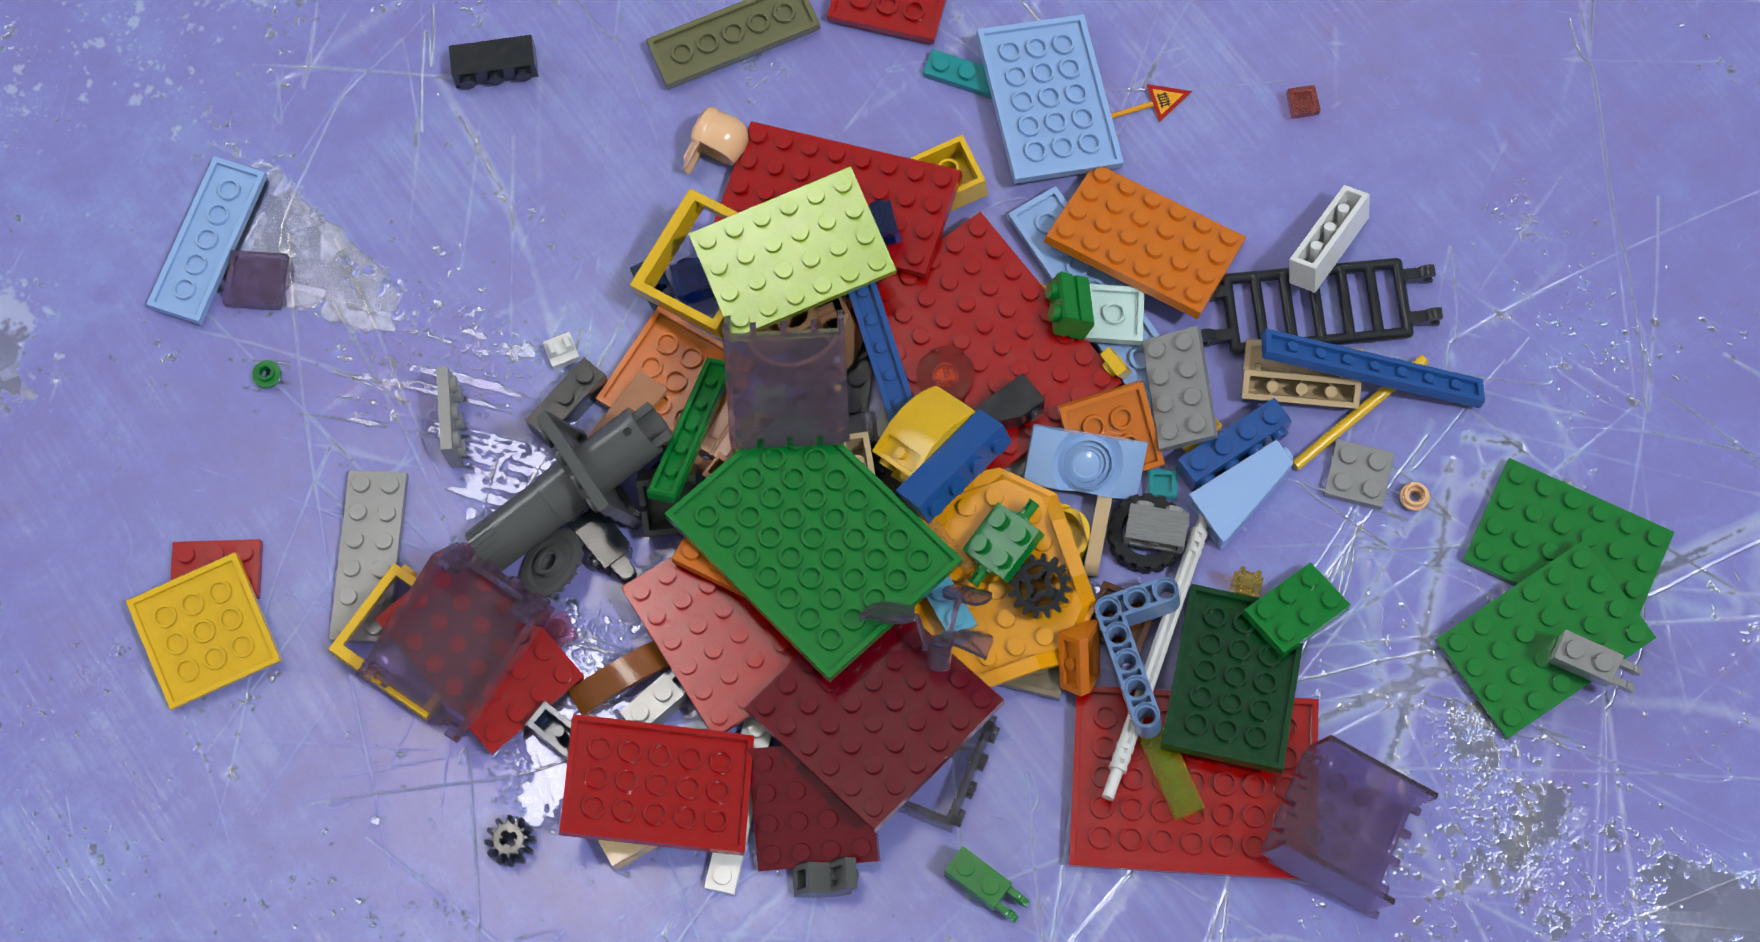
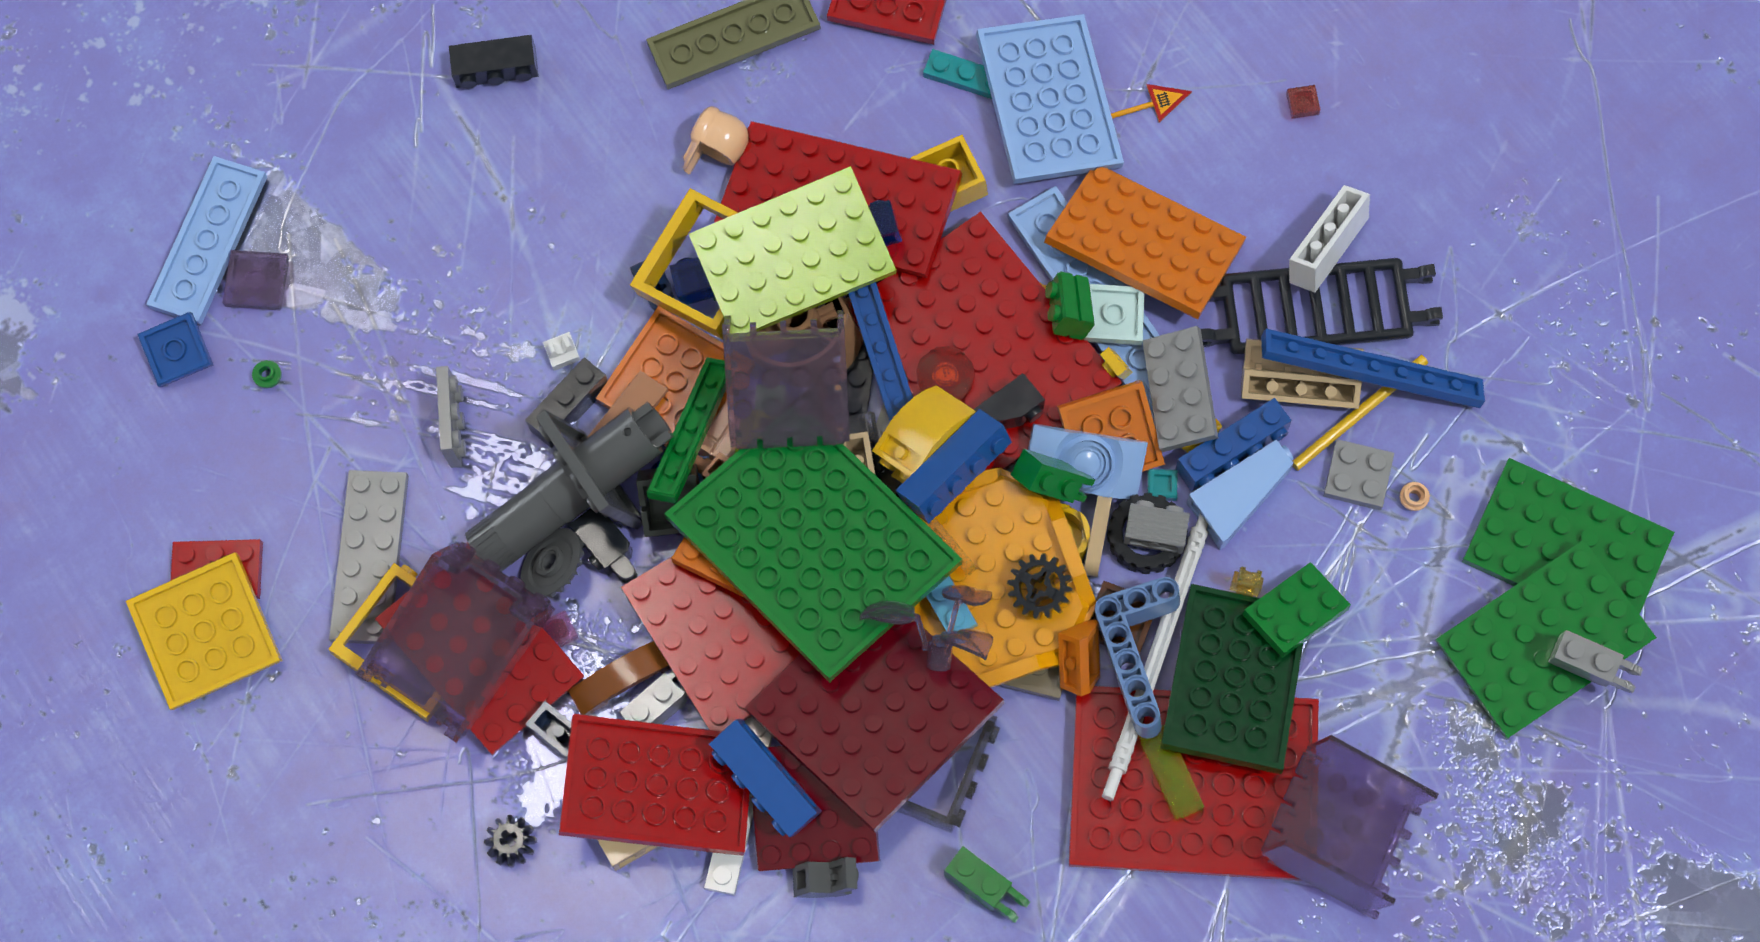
(175, 349): none -> blue plate
(765, 778): none -> blue brick
(1003, 542): green plate -> none
(1050, 476): none -> green hinge

